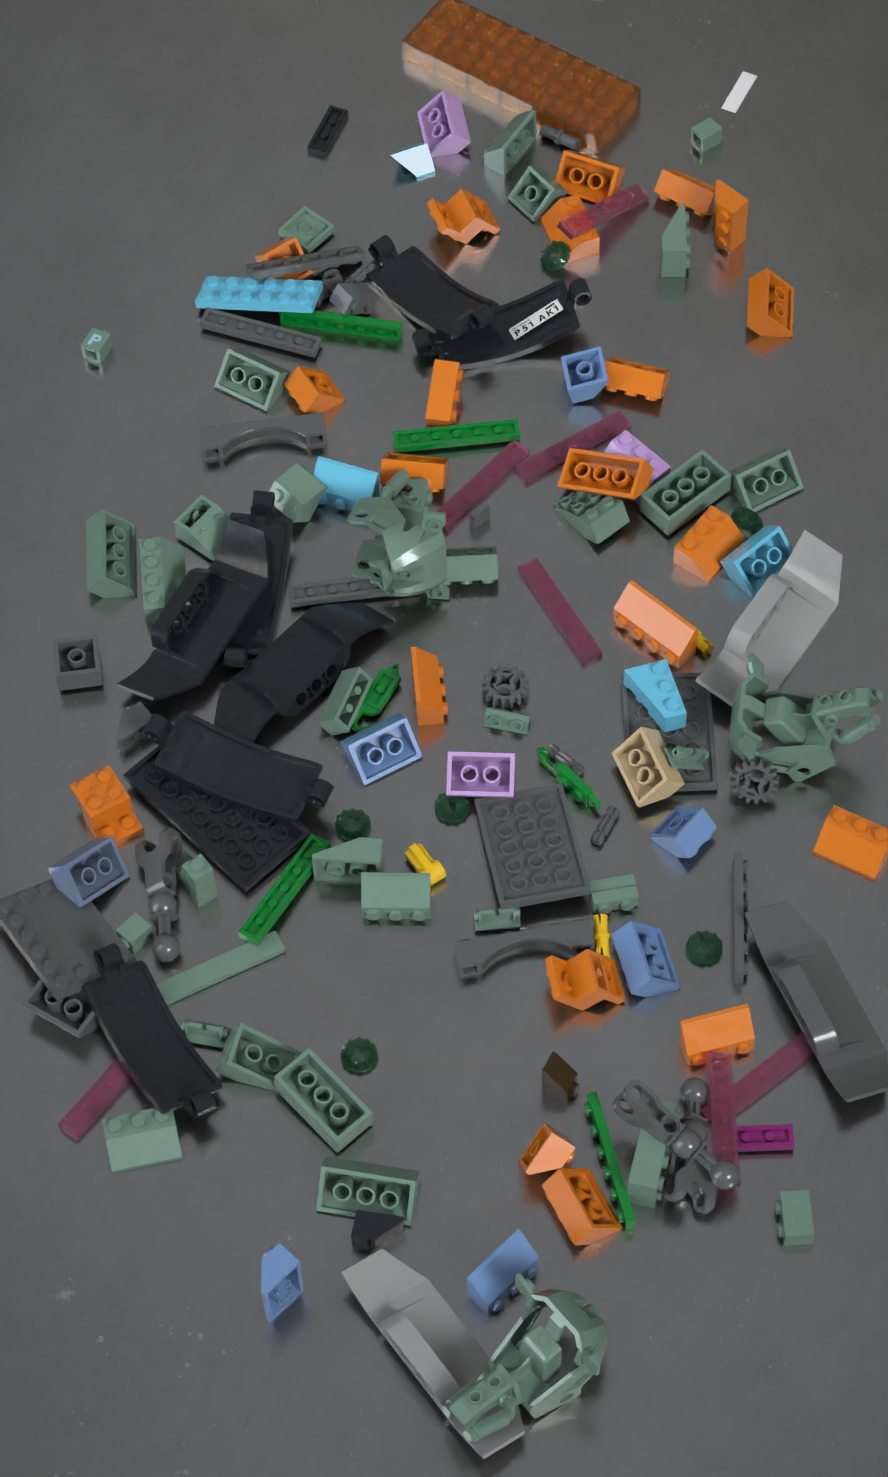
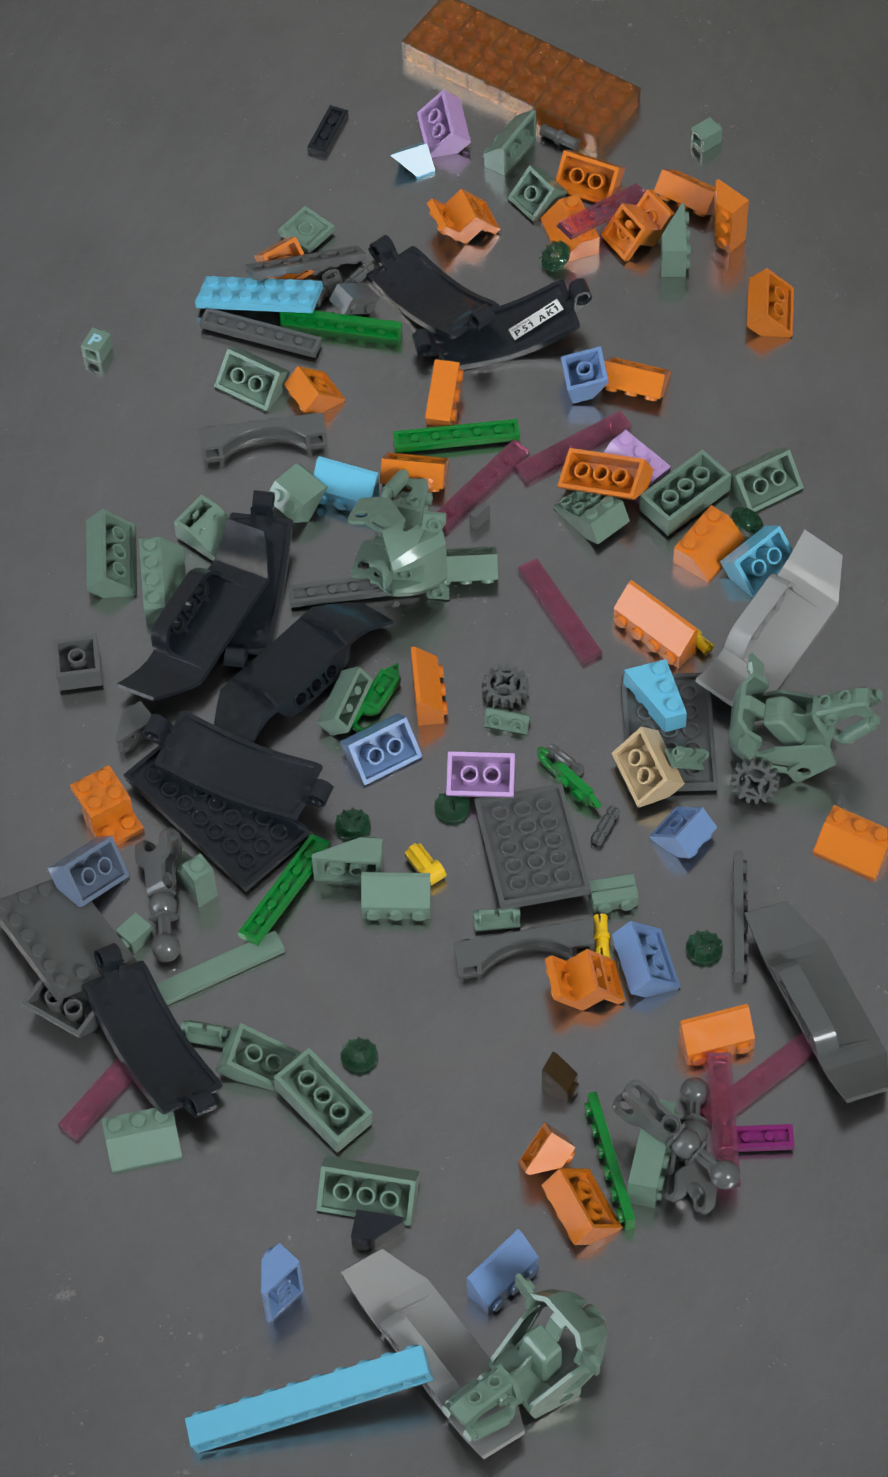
(309, 1398): none -> medium azure brick
(637, 225): none -> orange bracket
(739, 92): white sticker -> none
(796, 1217): sand green brick -> none

